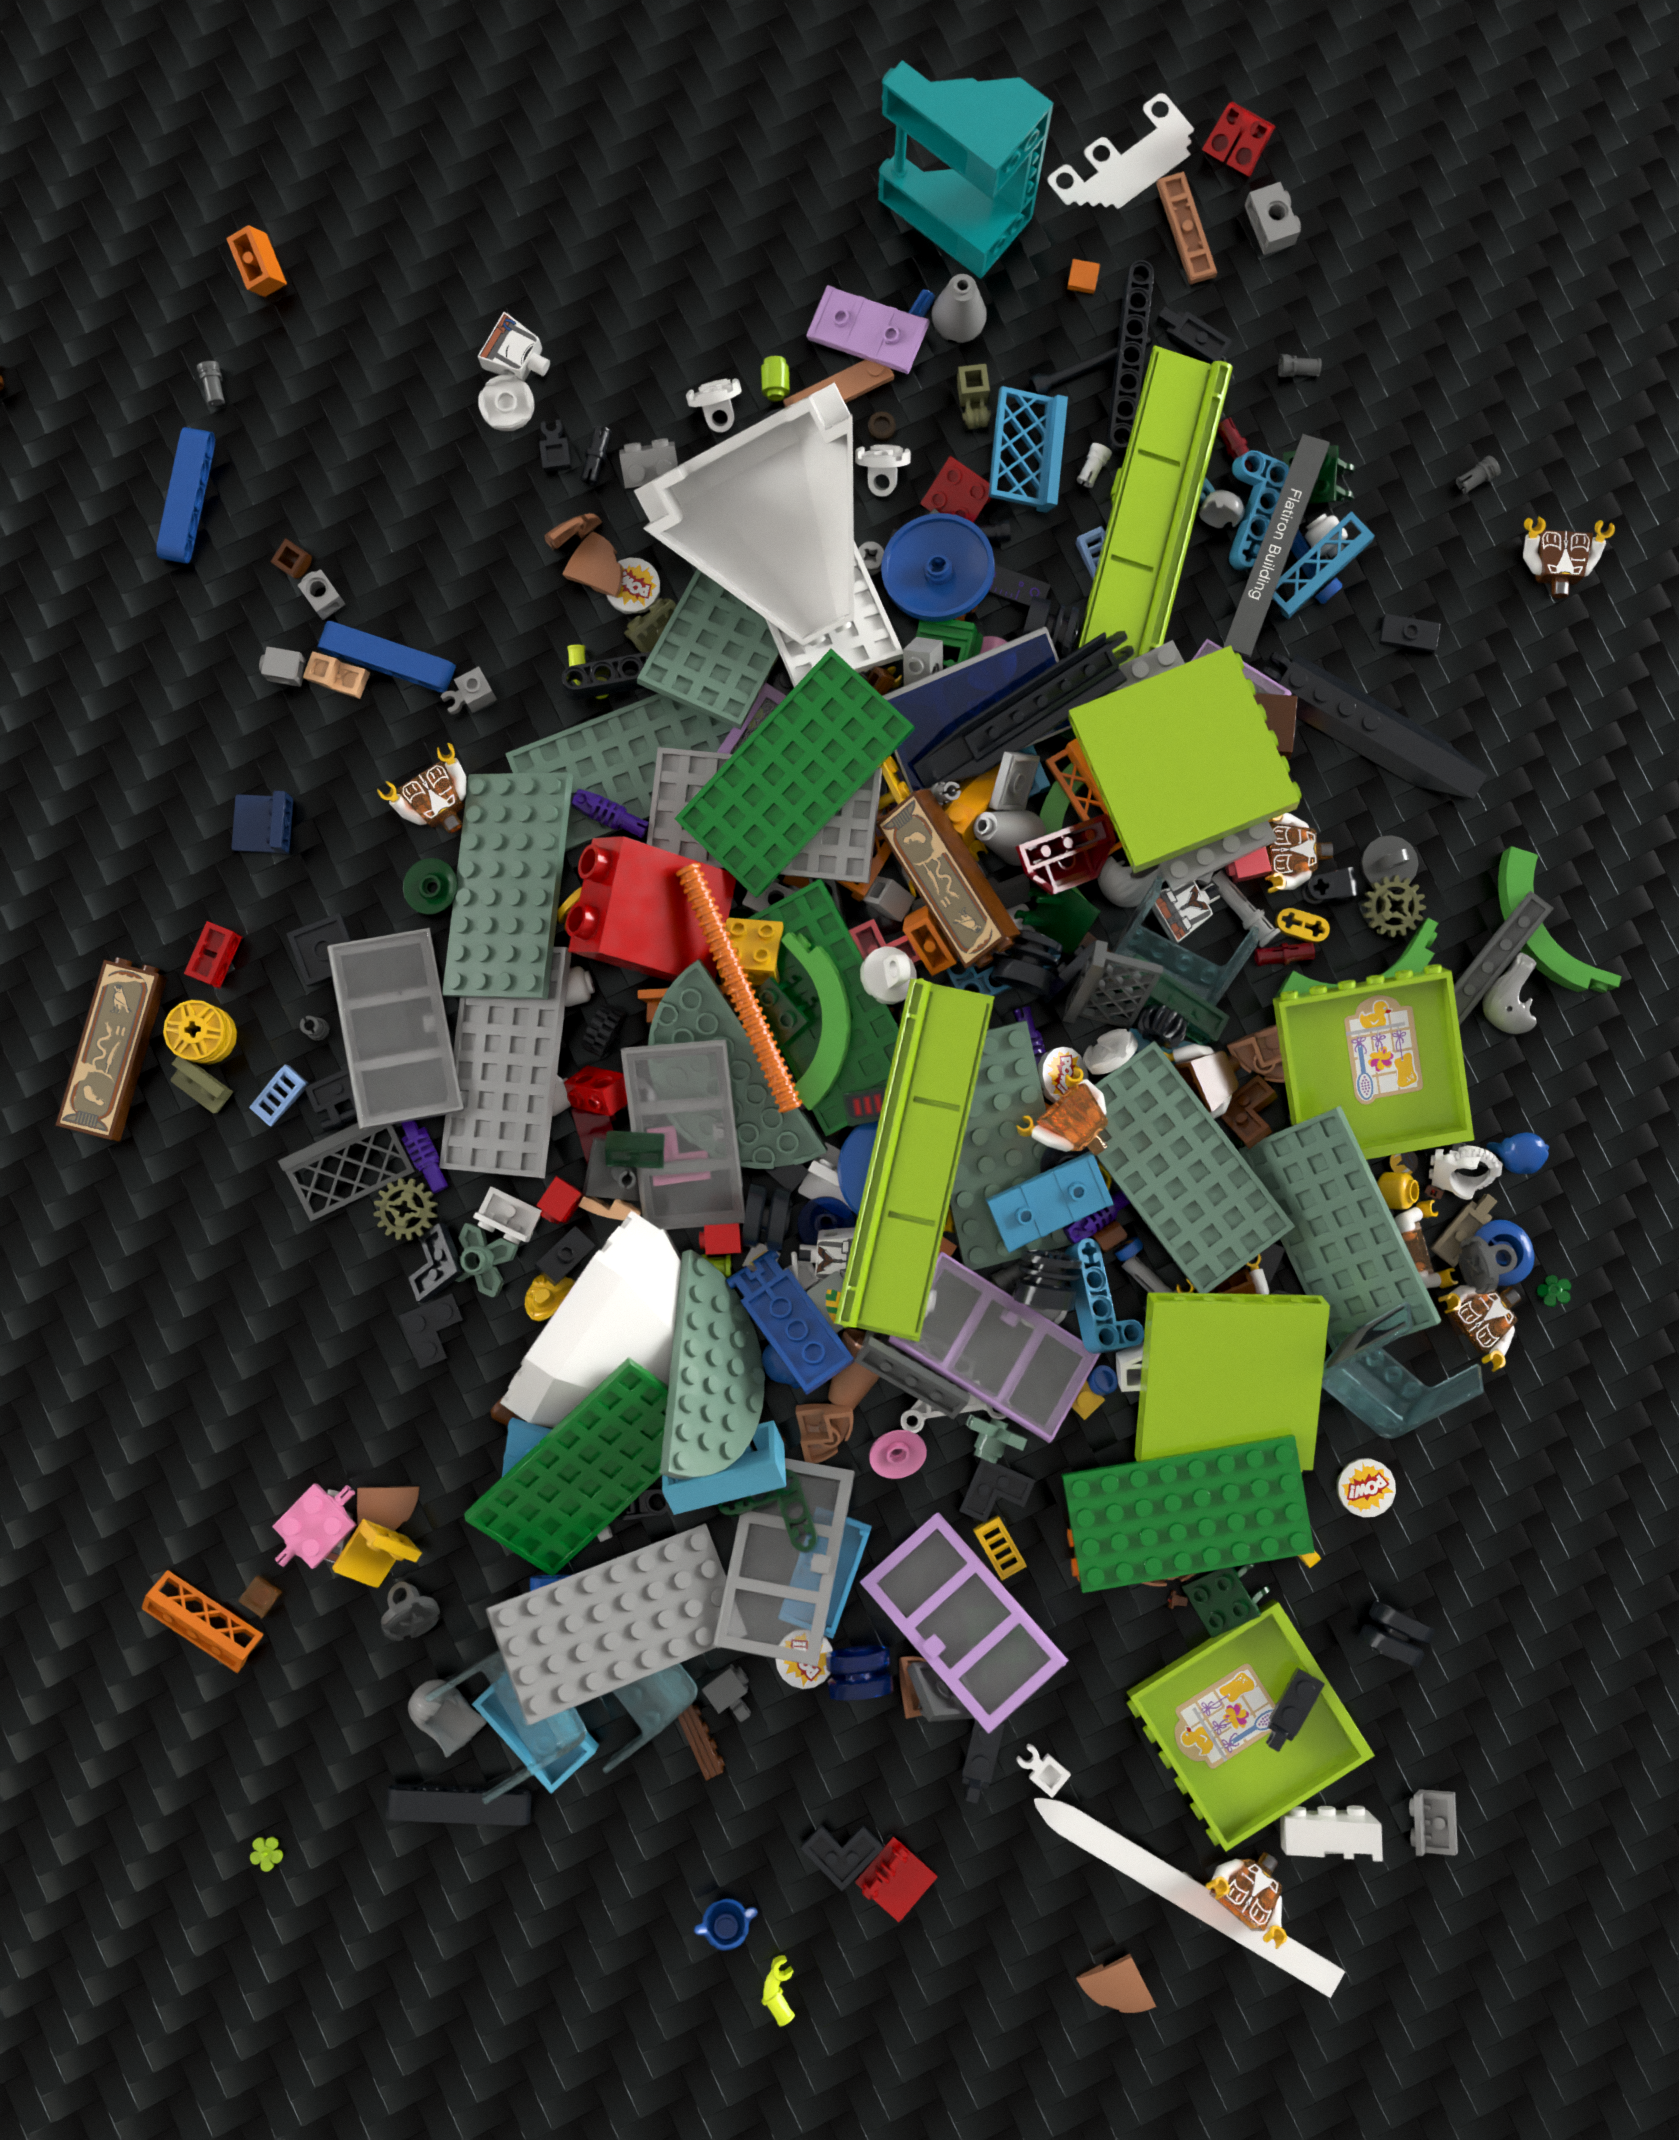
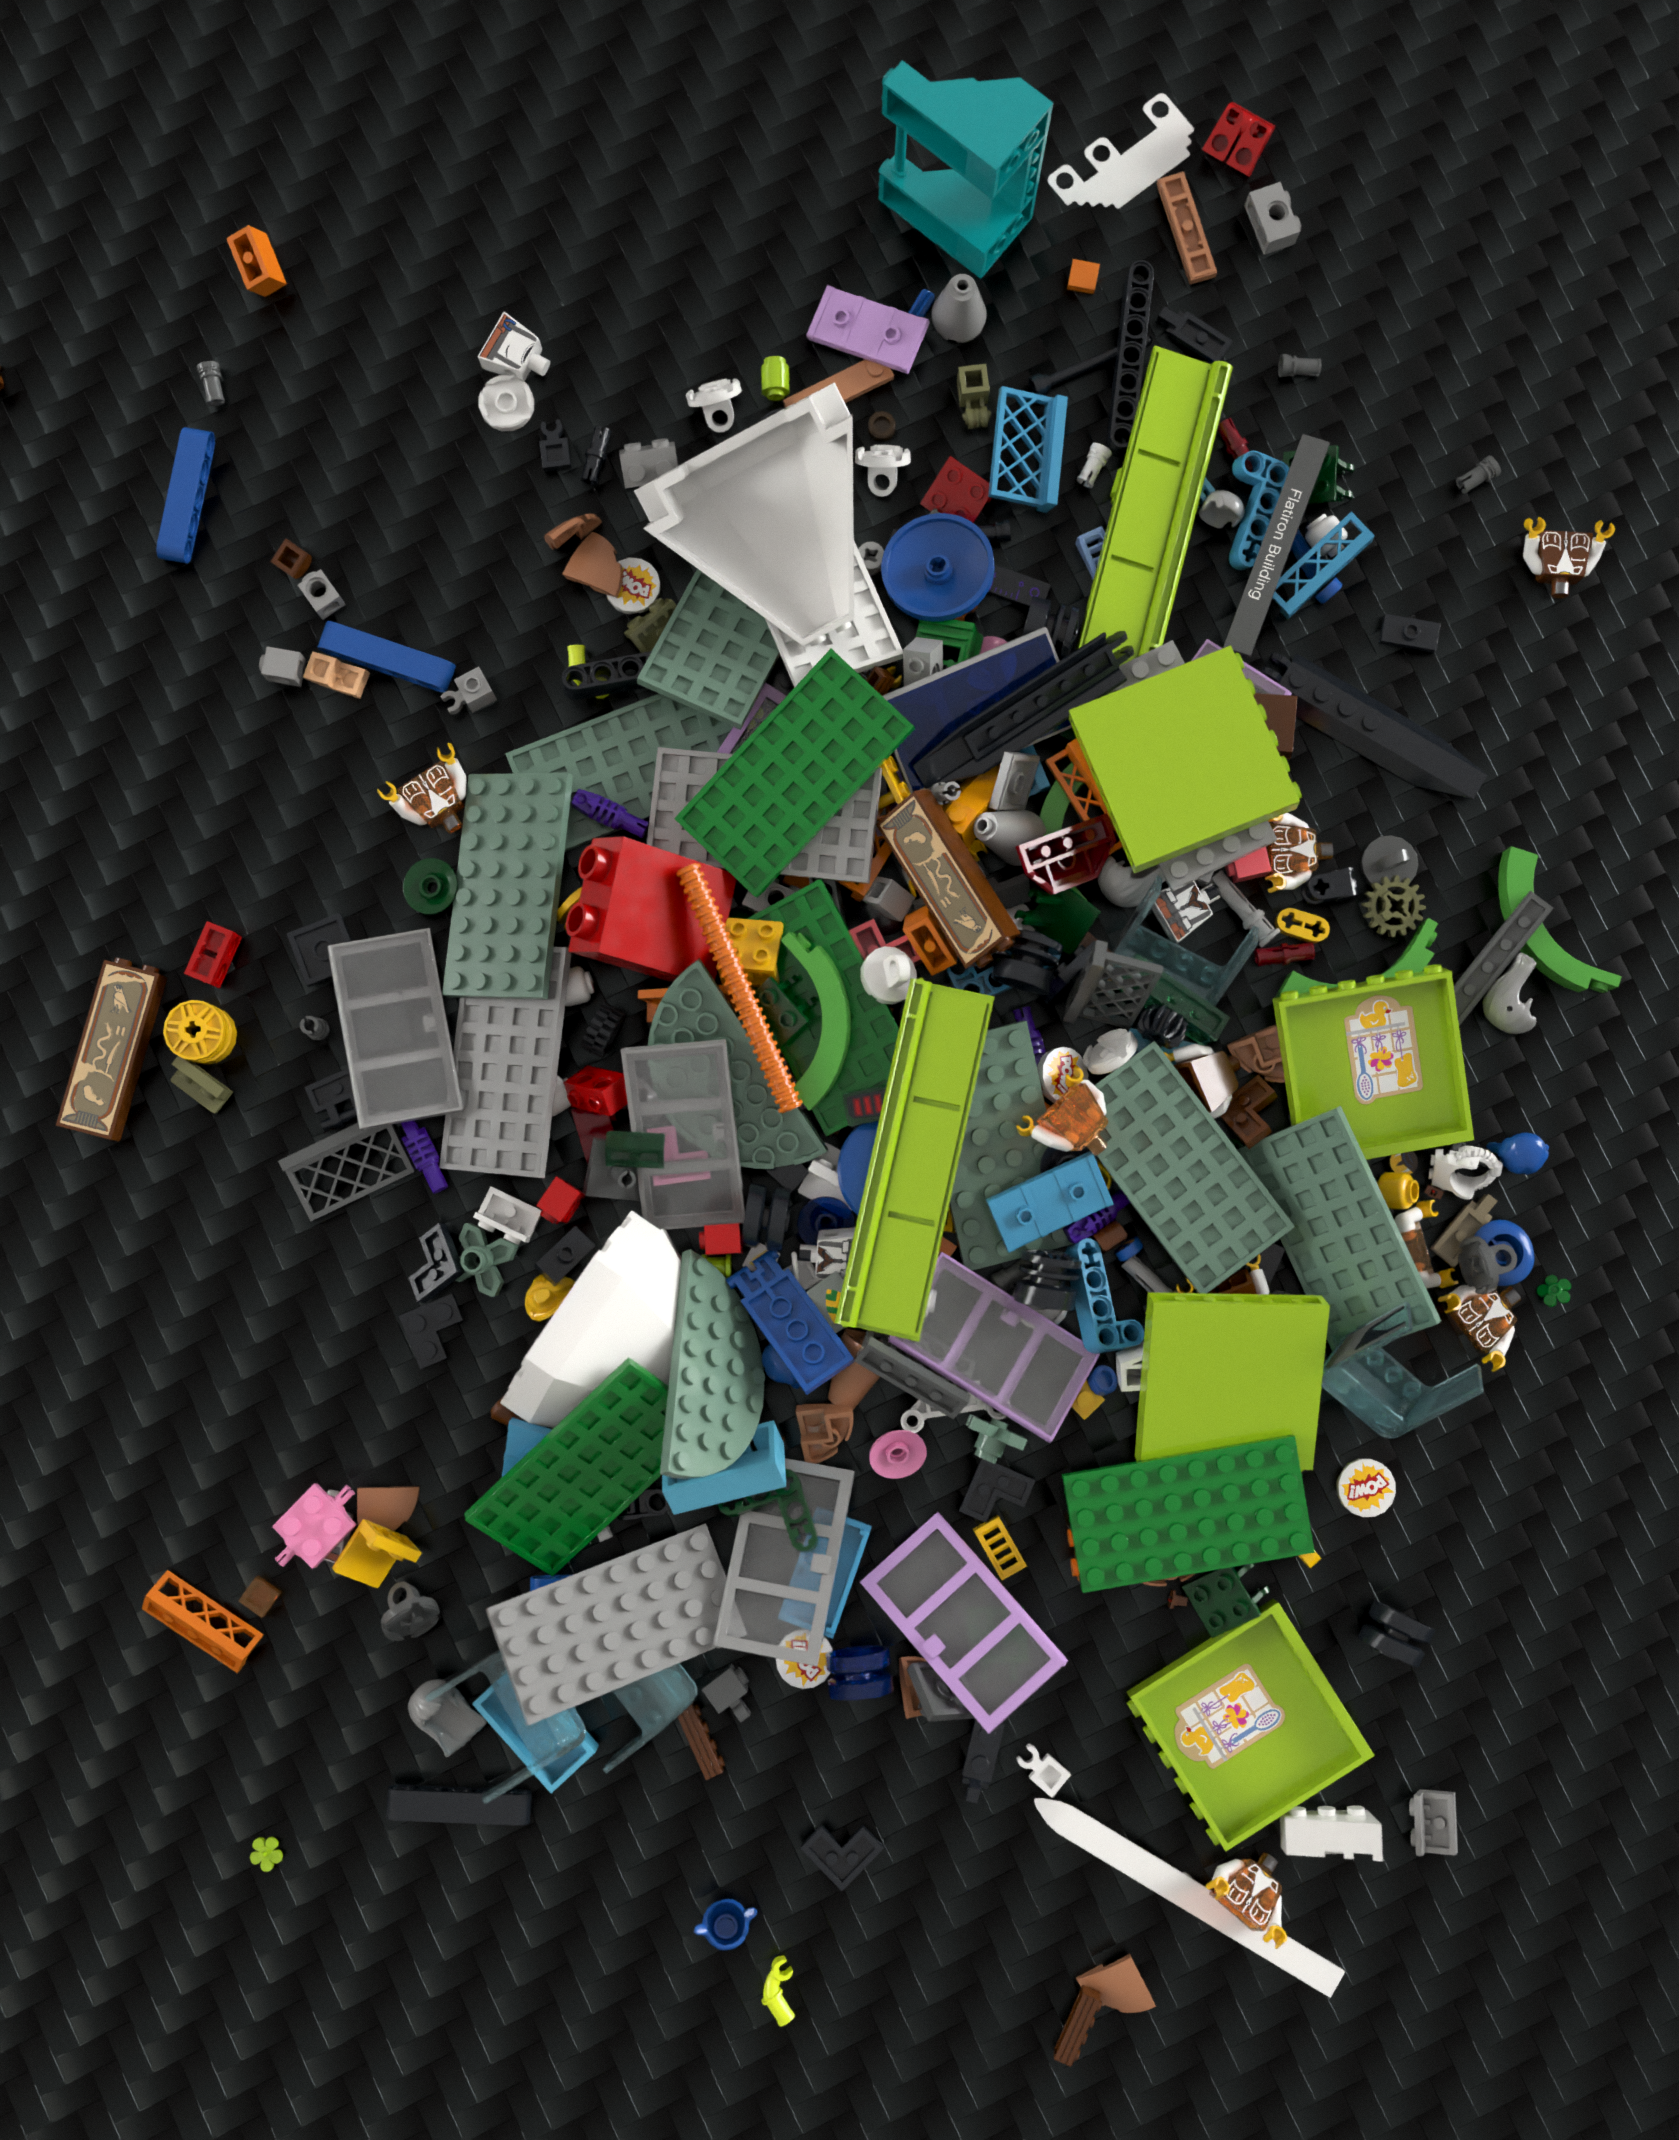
(262, 823): dark blue bracket -> none
(285, 1072): light blue slope -> none
(408, 1198): olive gear -> none
(618, 1210): light nougat slope -> none
(895, 1879): red hinge -> none
(1076, 2026): none -> reddish brown piece
(1293, 1708): black hinge -> none

